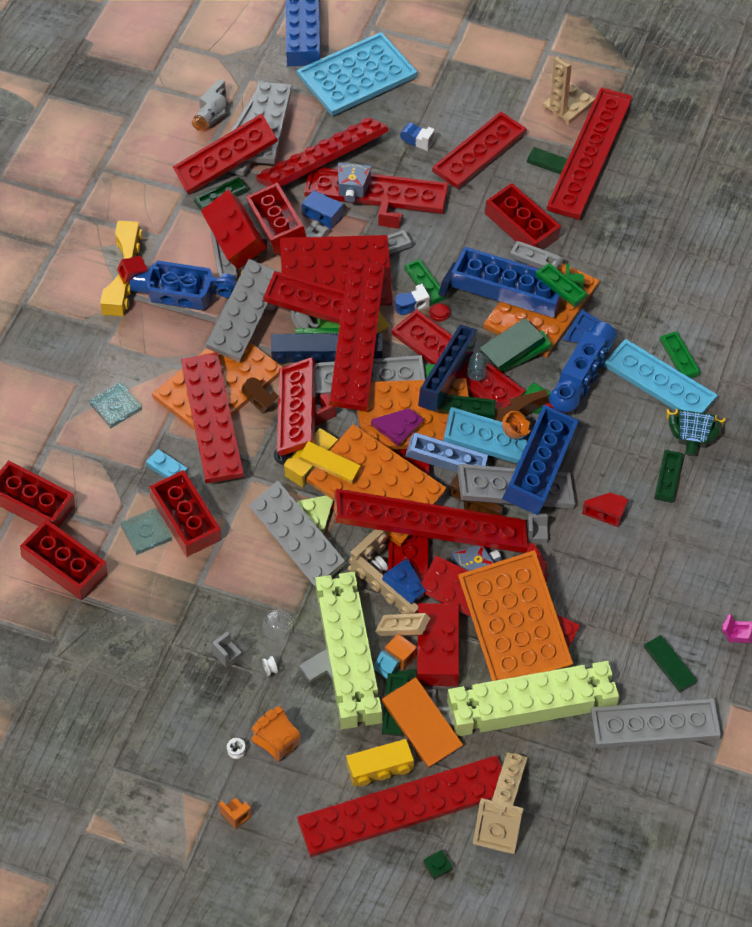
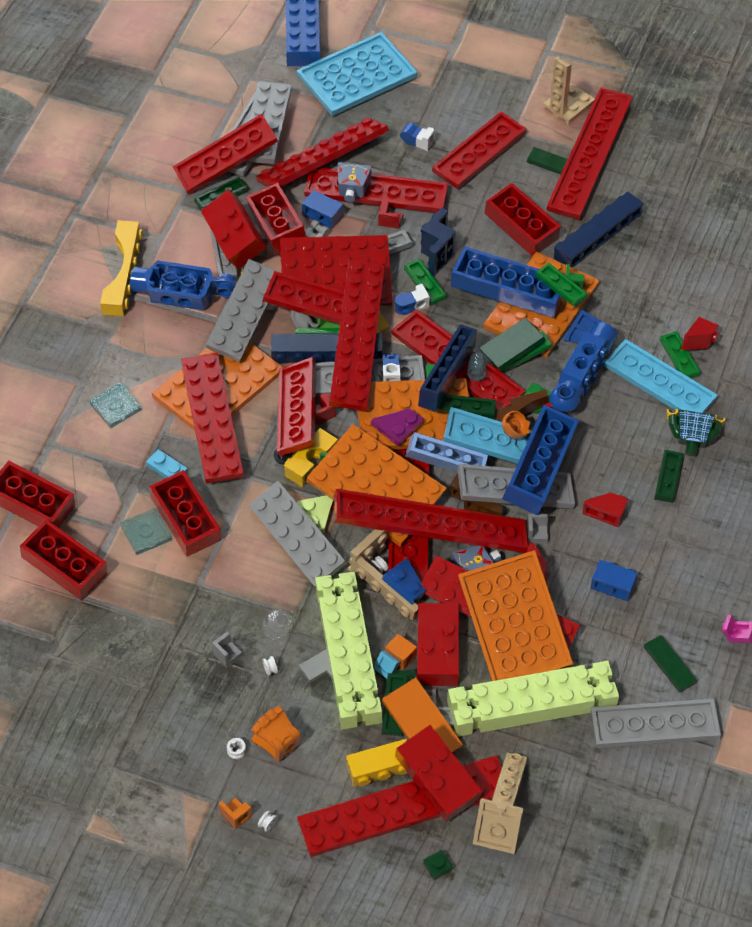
(129, 267): red panel -> none
(211, 106): light grey plate -> none
(258, 395): reddish brown leg -> none
(267, 821): none -> white bush
(329, 462): yellow tile -> none
(391, 367): none -> white leg
(403, 624): tan plate -> none
(437, 241): none -> dark blue bracket
(438, 773): none -> red brick
(439, 312): red piece -> none
(446, 282): dark blue tile -> none
(534, 256): light grey plate -> none
(598, 230): none -> dark blue brick
(614, 580): none -> blue brick
(700, 335): none -> red slope

